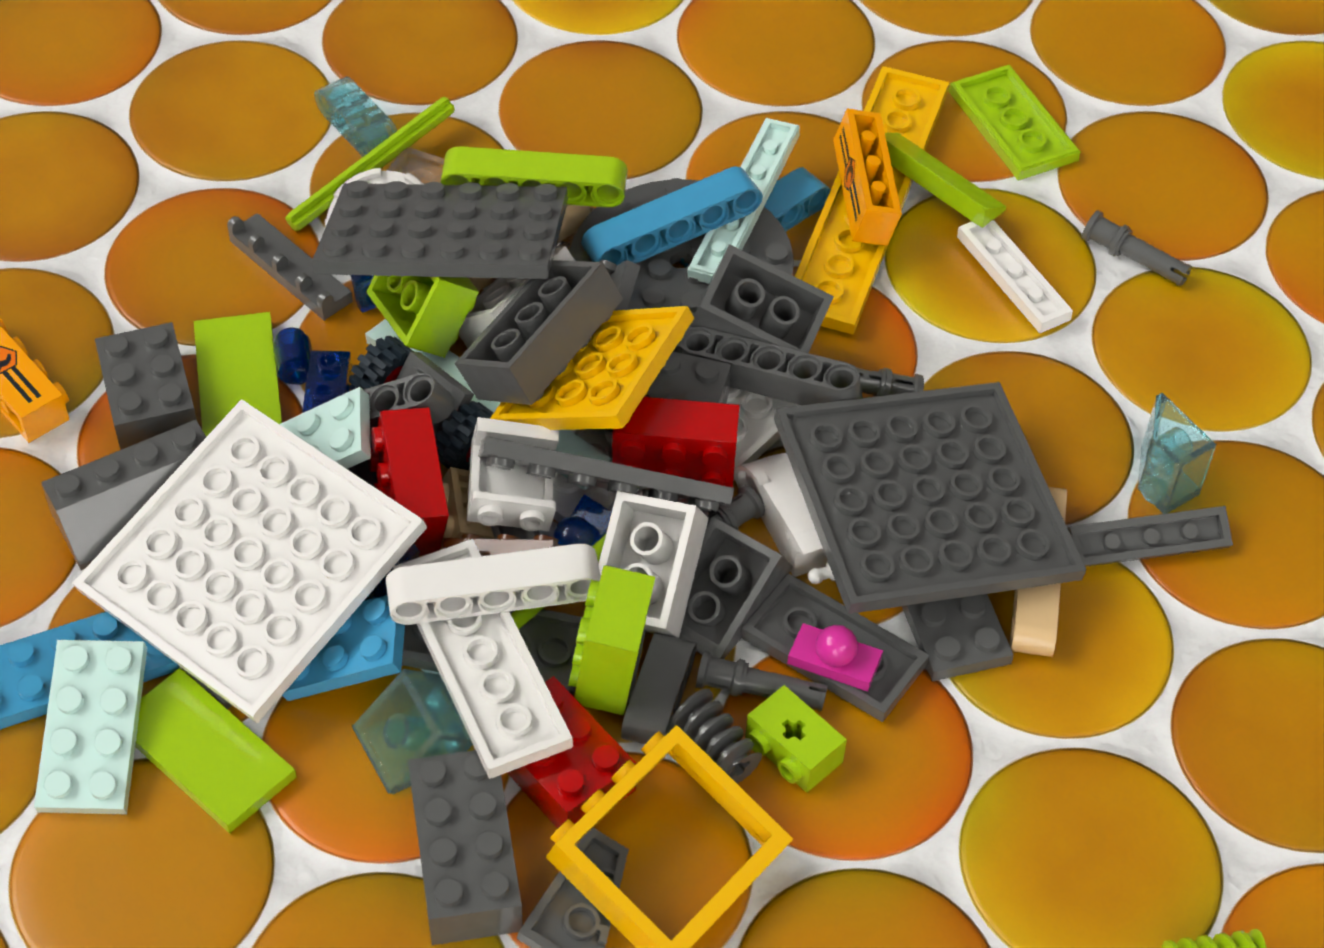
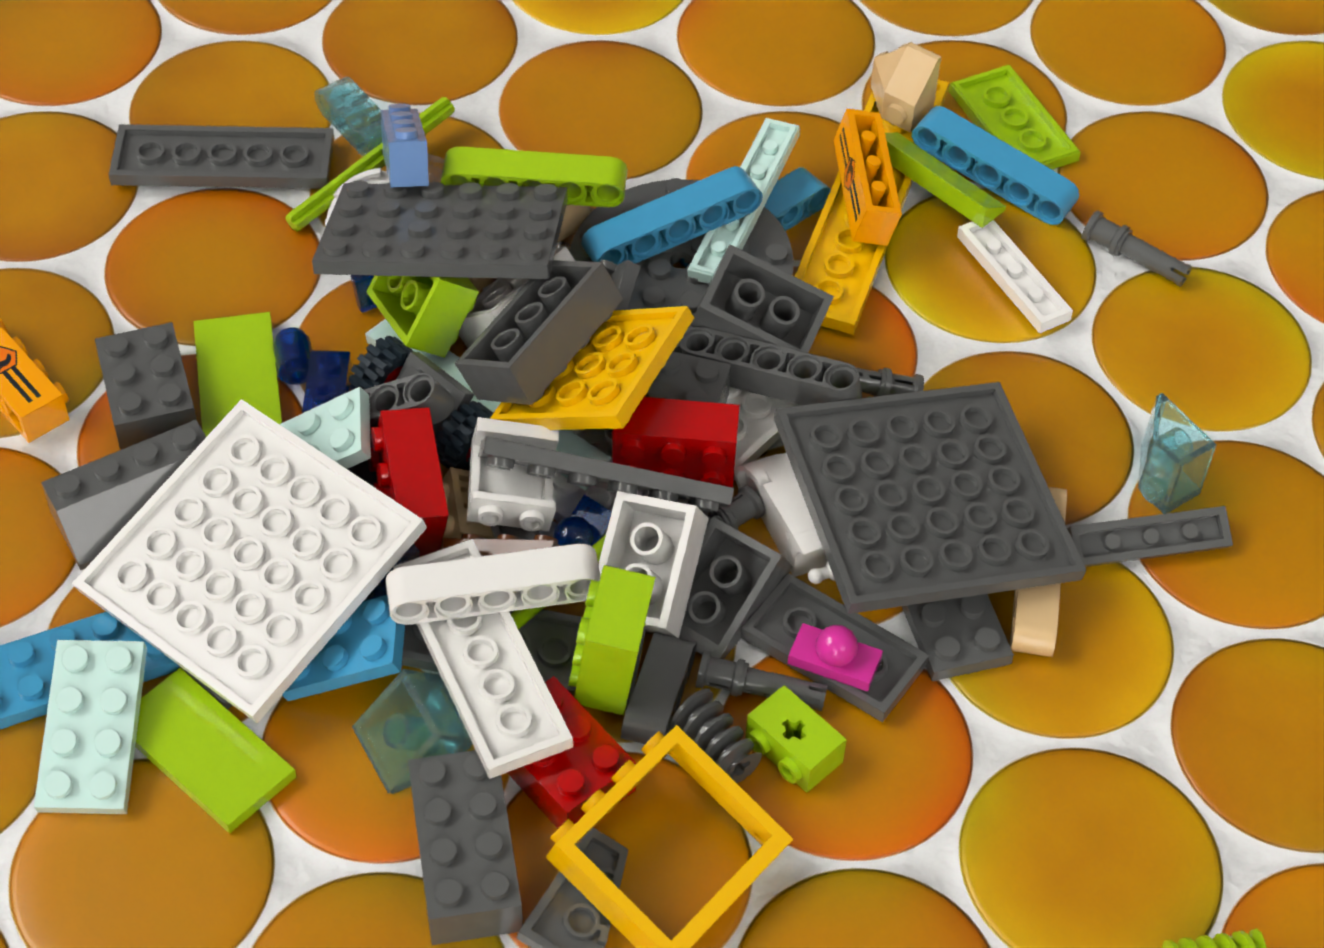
(222, 156): none -> dark grey plate
(288, 265): dark grey hinge -> none
(404, 146): none -> medium blue brick
(905, 84): none -> tan slope
(996, 165): none -> dark azure beam

